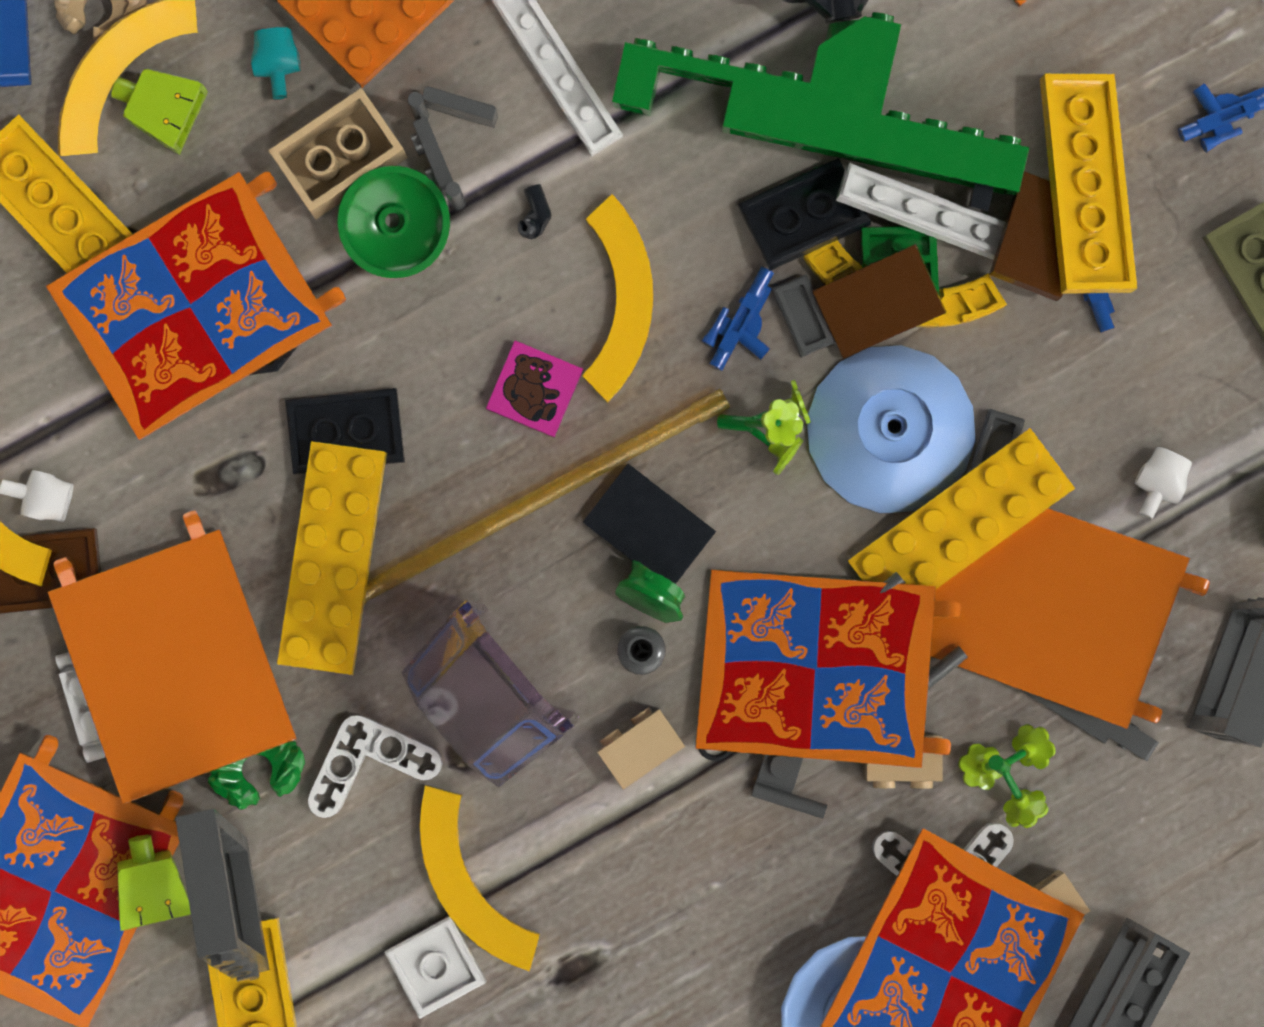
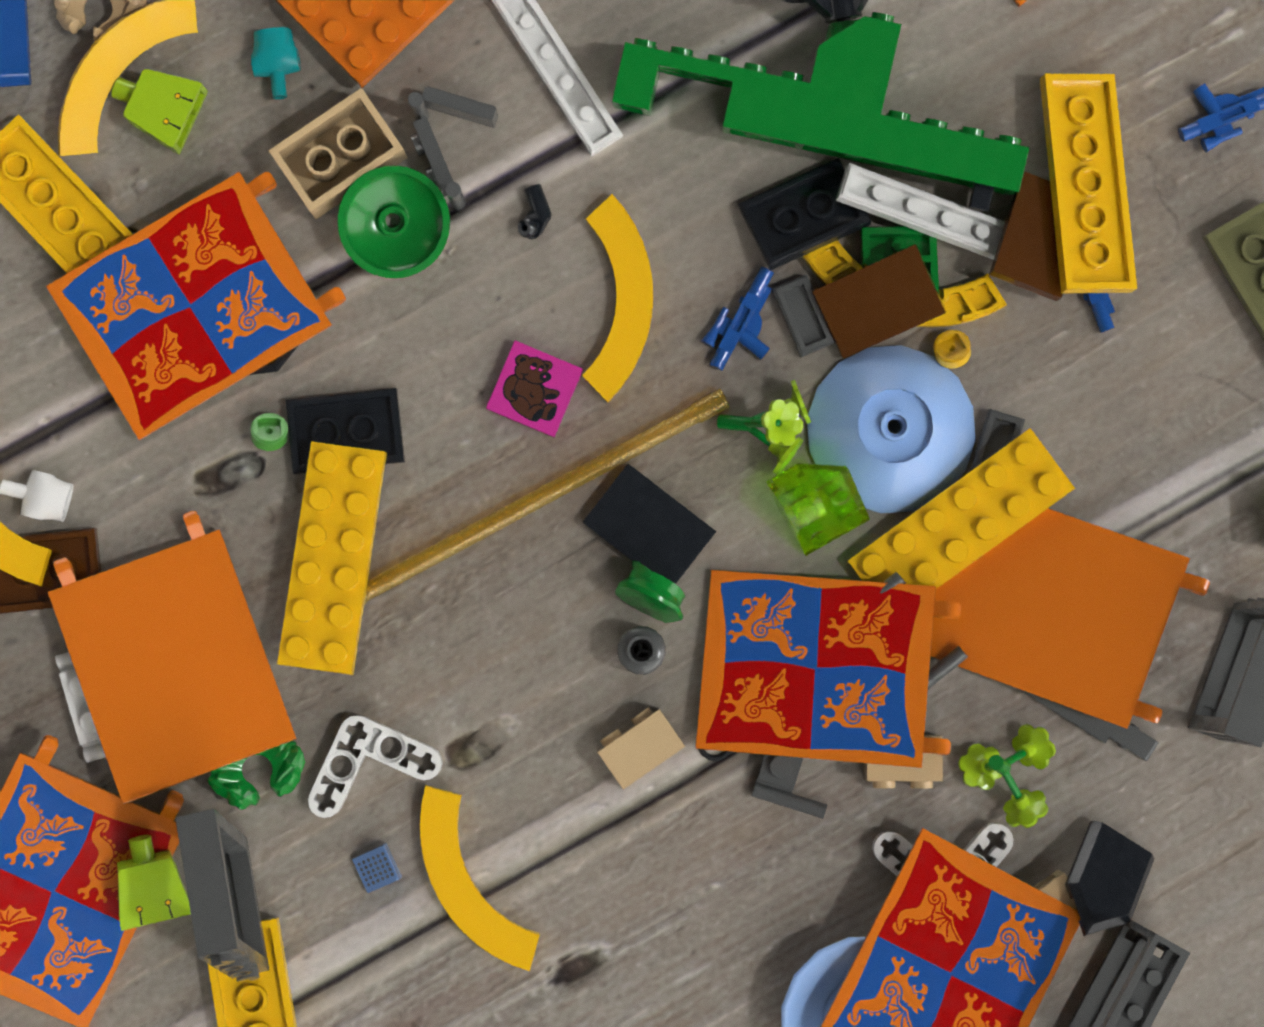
(269, 431): none -> bright green tile
(377, 868): none -> medium blue slope
(435, 966): white tile -> none
(482, 698): windscreen -> none
(818, 503): none -> clear neon green slope
(952, 349): none -> yellow tile
(1107, 878): none -> black tile
(1162, 478): white piece -> none

